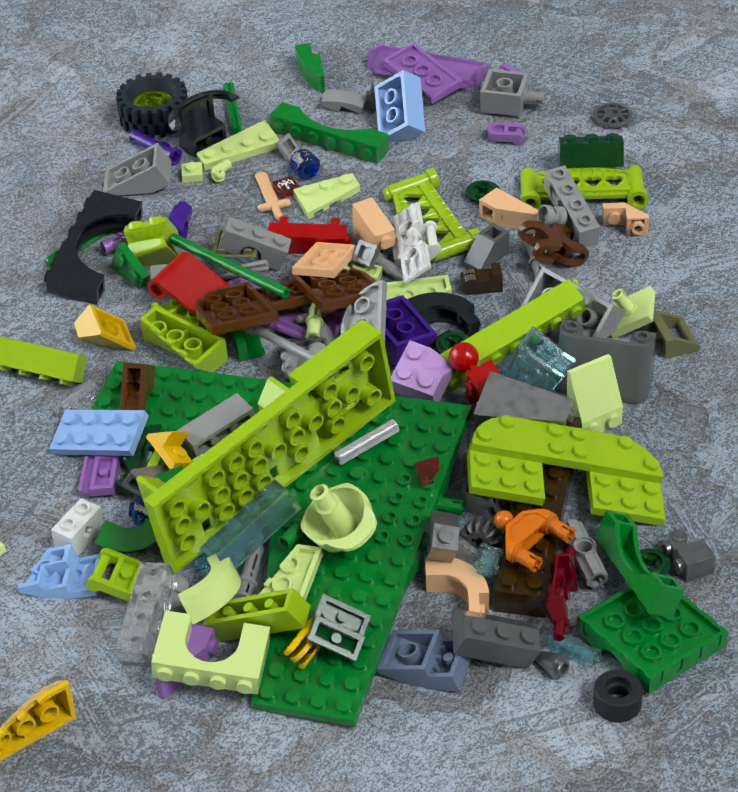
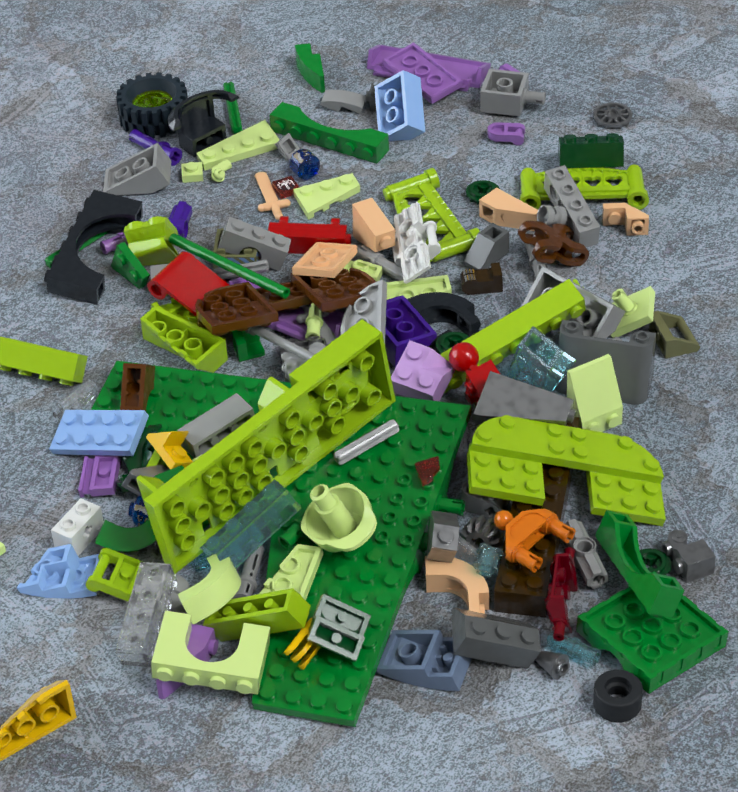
(103, 329): yellow slope -> none
(366, 253): flat silver plate -> none

